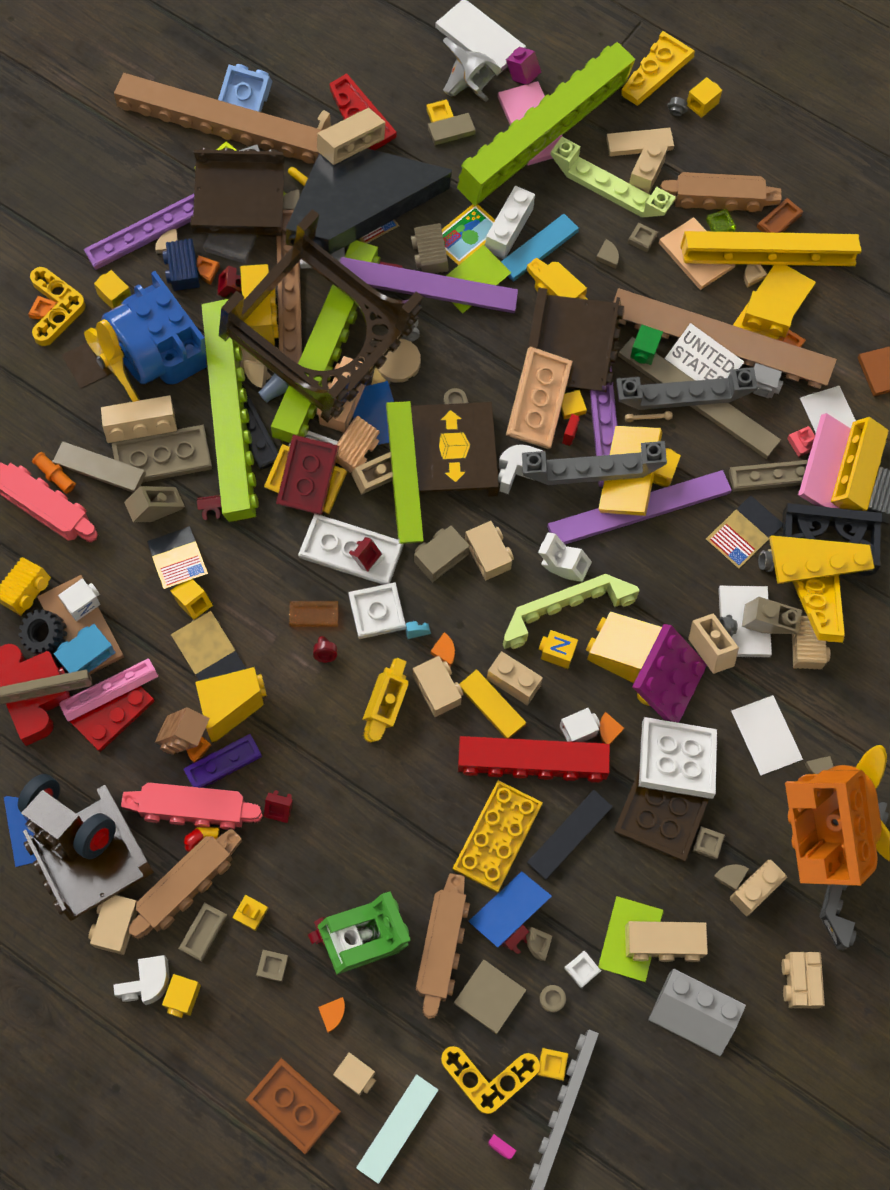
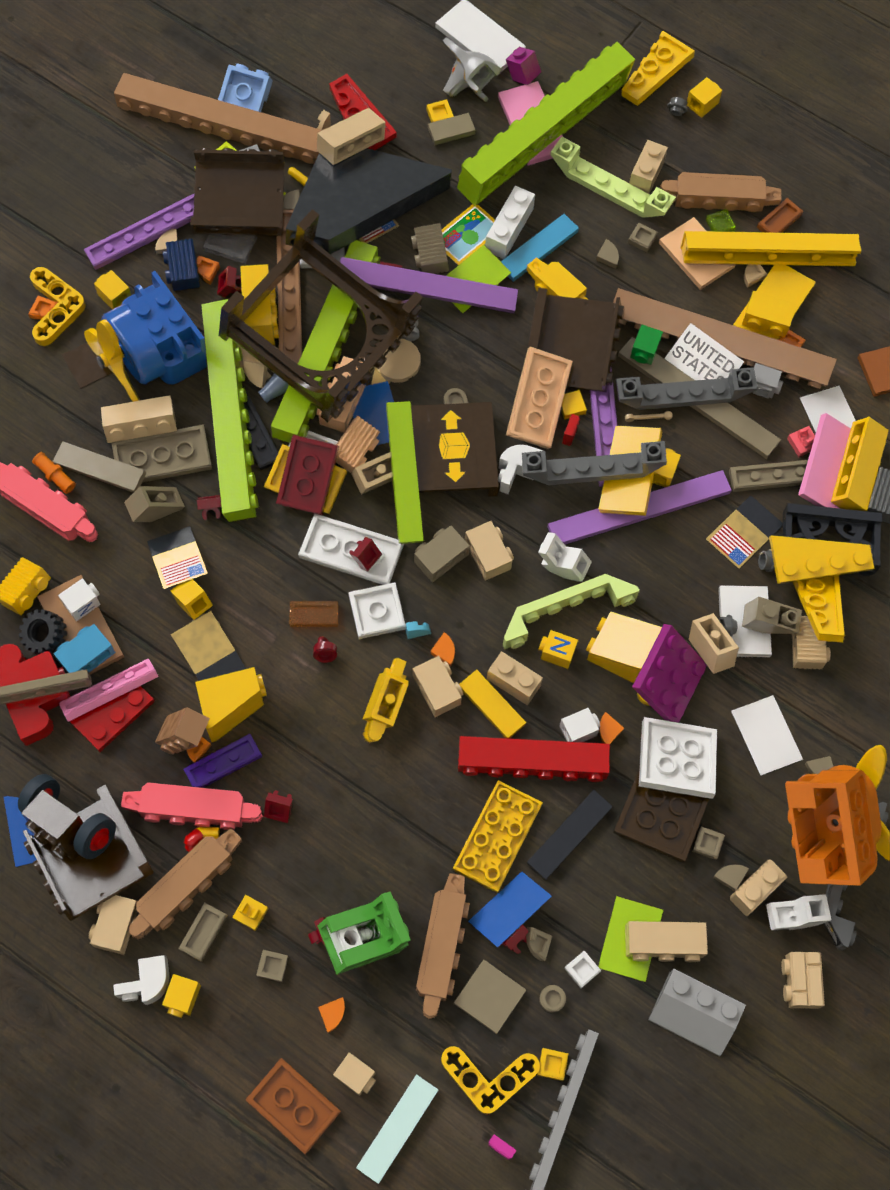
(634, 141): tan tile -> none
(800, 913): none -> white brick

